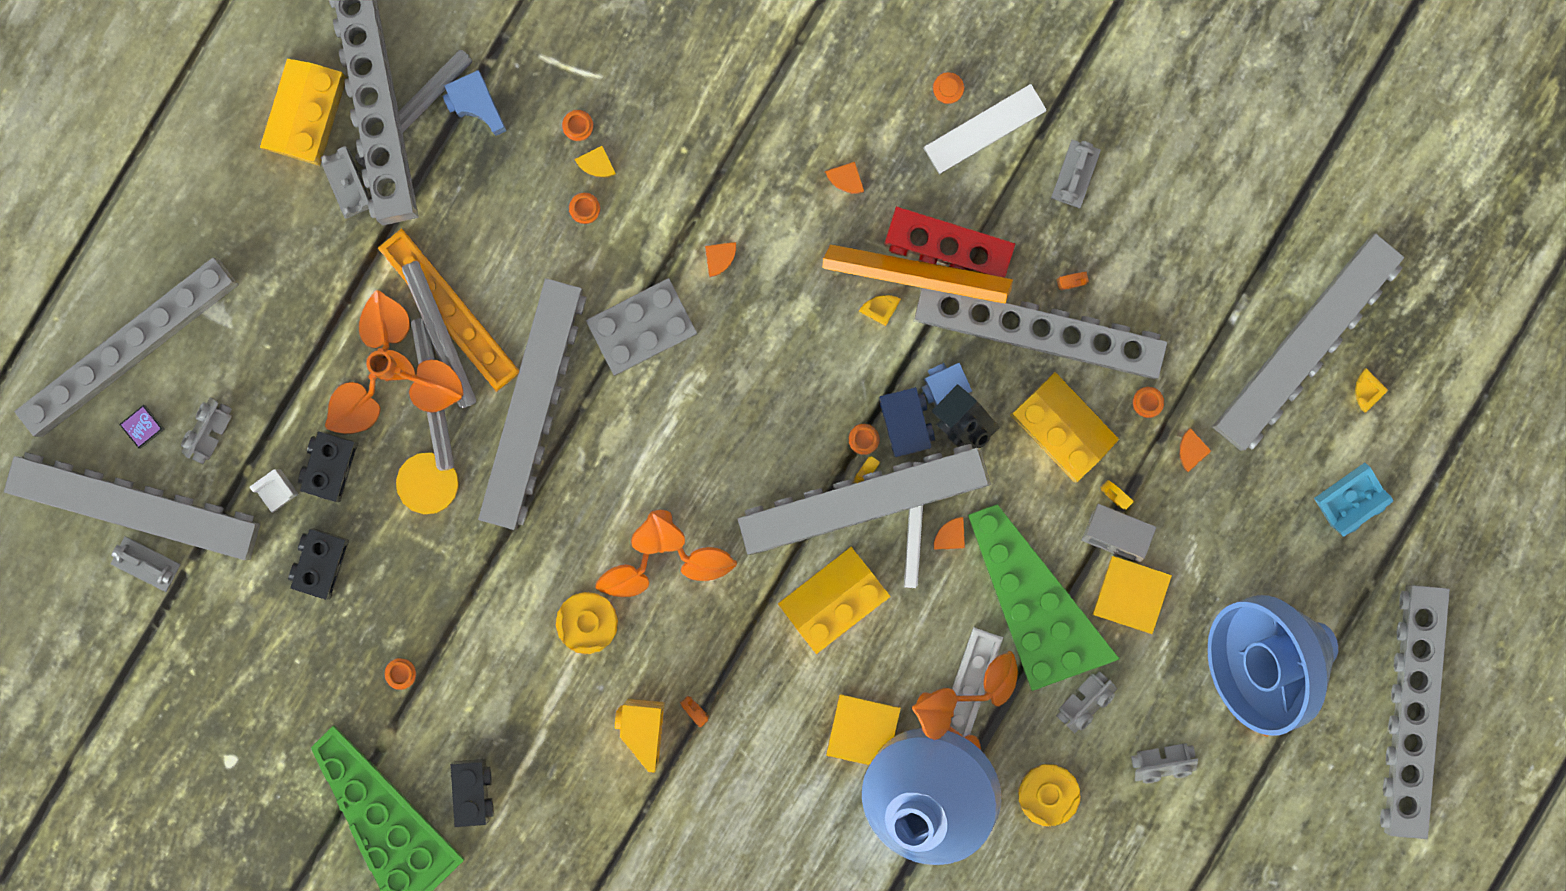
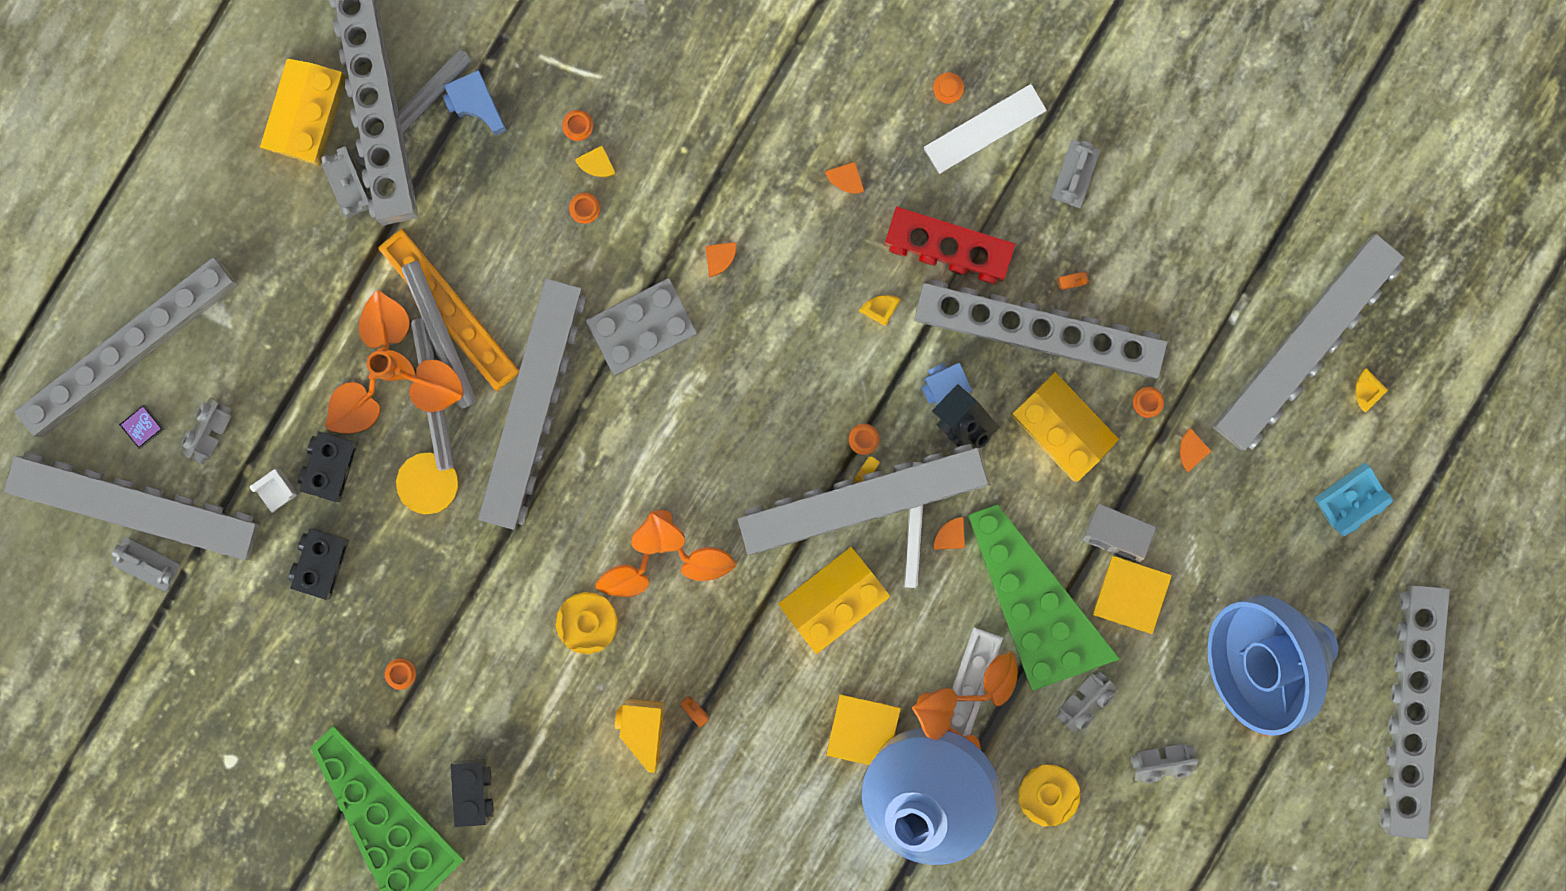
(906, 421): dark blue brick -> none
(917, 274): light orange tile -> none
(1116, 495): yellow tile -> none

